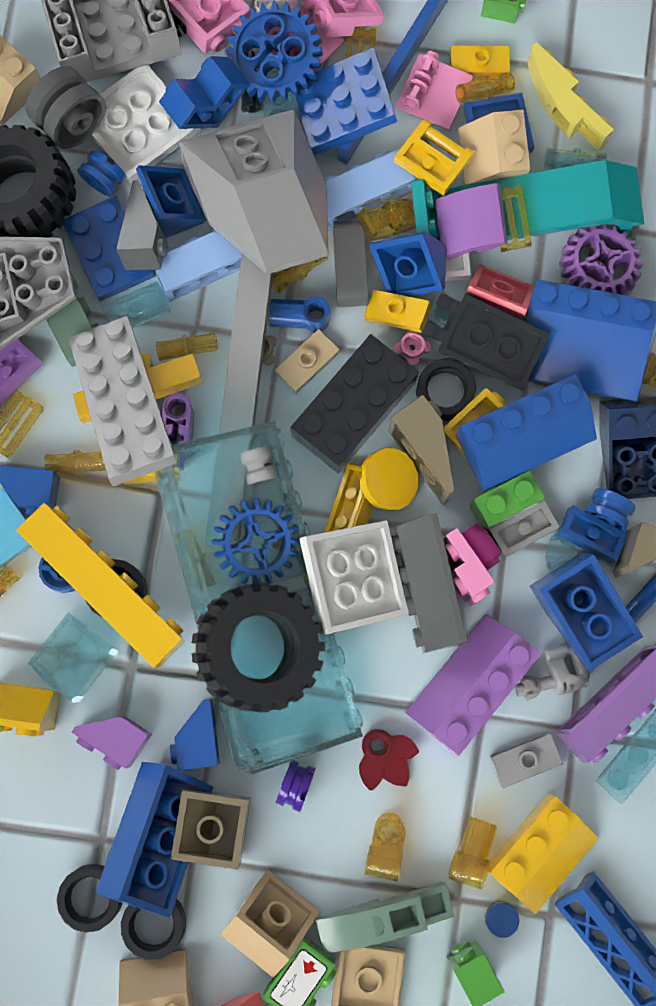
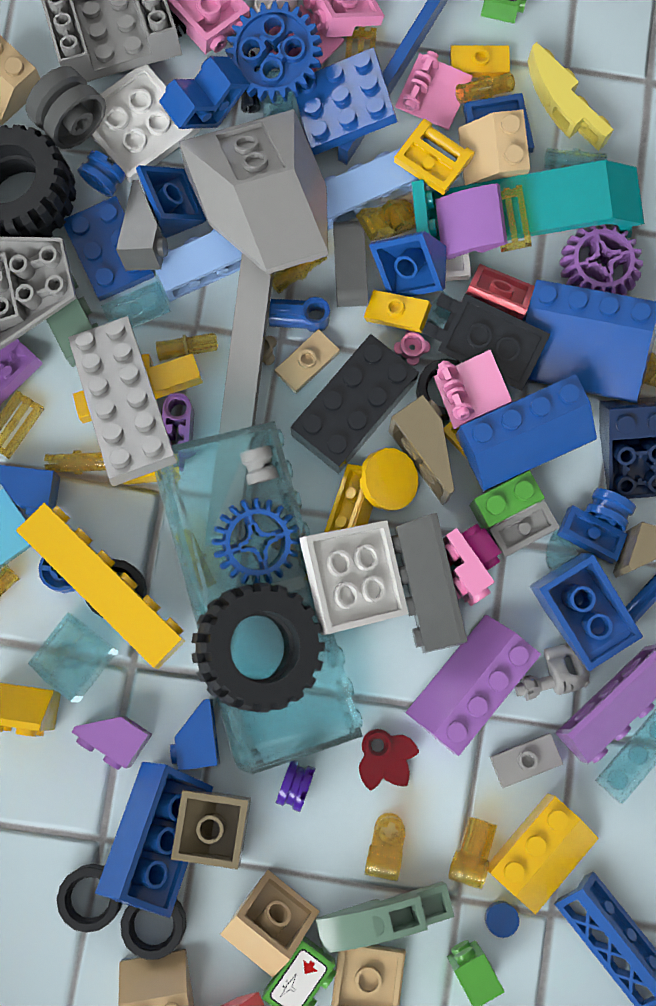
(471, 388): none -> bright pink hinge

